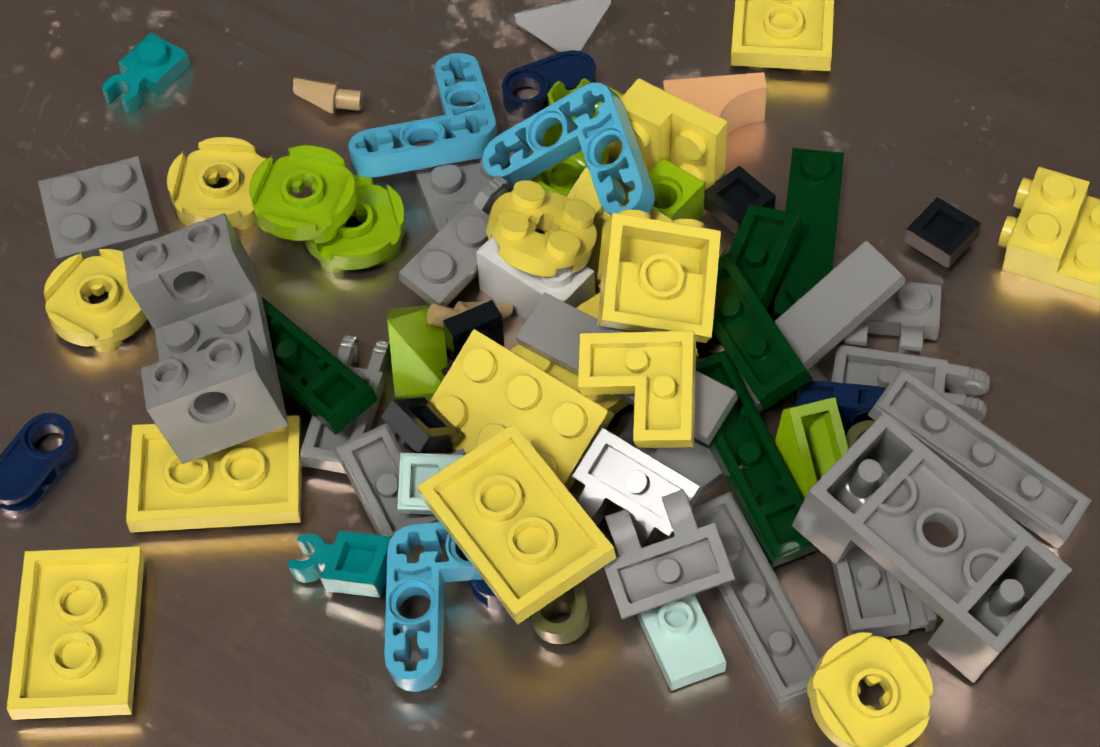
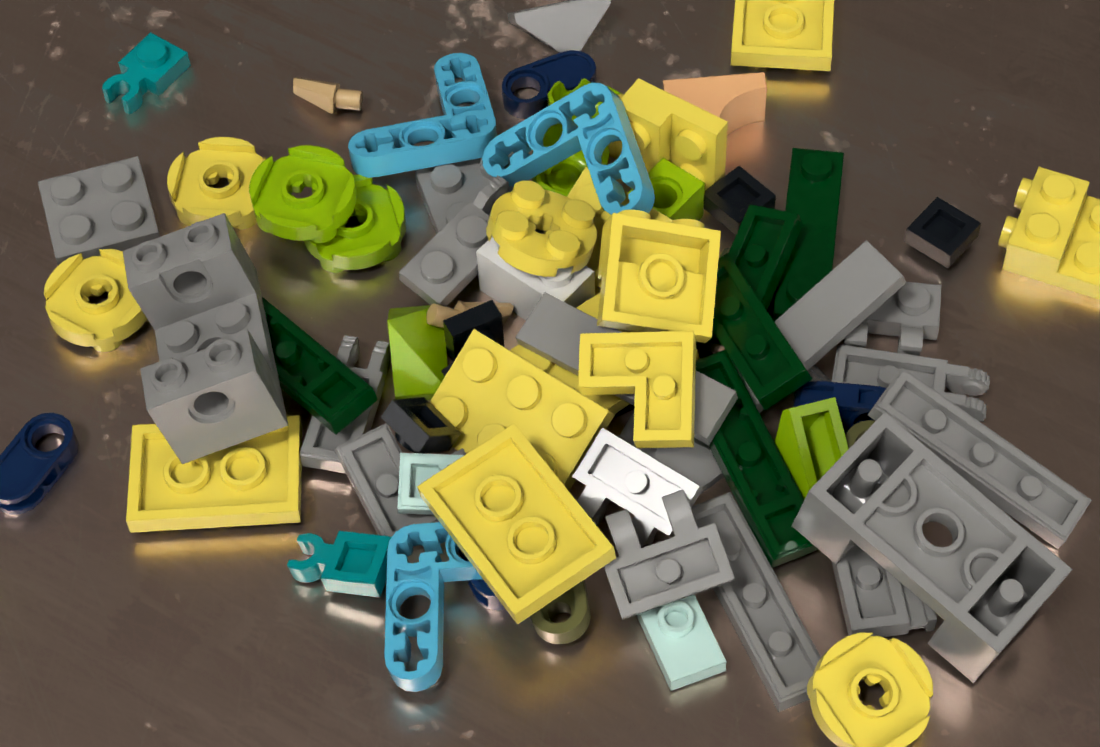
(76, 633): light yellow plate -> none

